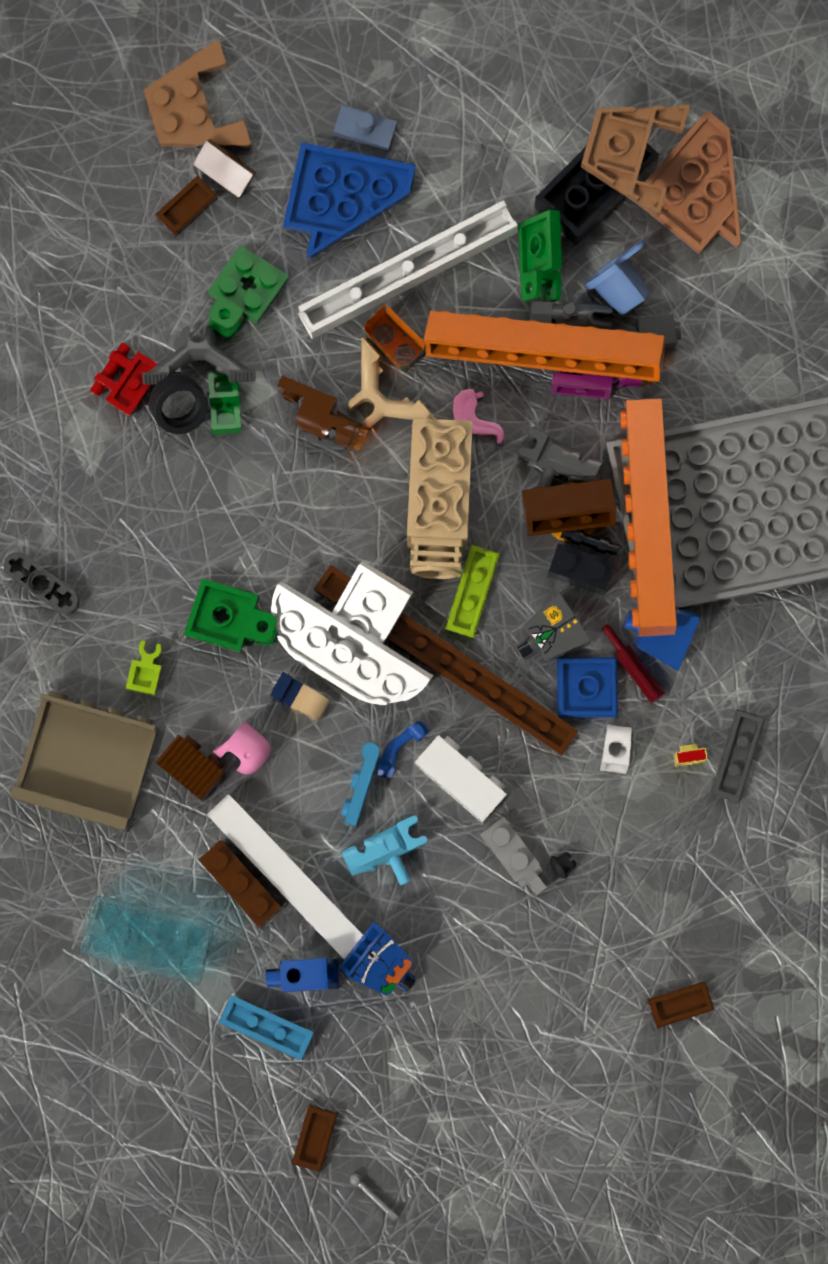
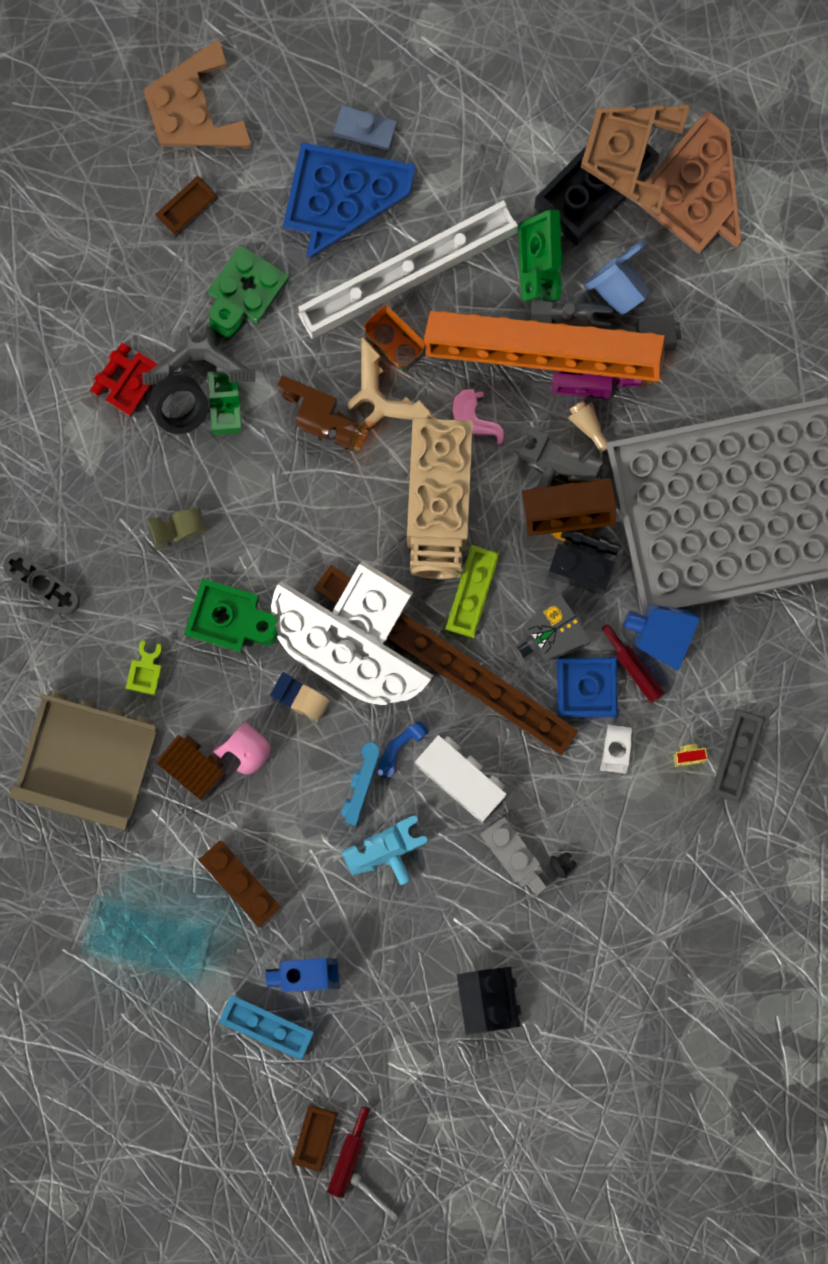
(179, 527): none -> olive leg
(224, 168): tile -> none
(285, 875): white beam -> none
(348, 1157): none -> dark red axle
(379, 962): blue torso -> none
(488, 1000): none -> black brick
(586, 420): none -> tan cone
(650, 518): orange brick -> none
(680, 1004): reddish brown tile -> none

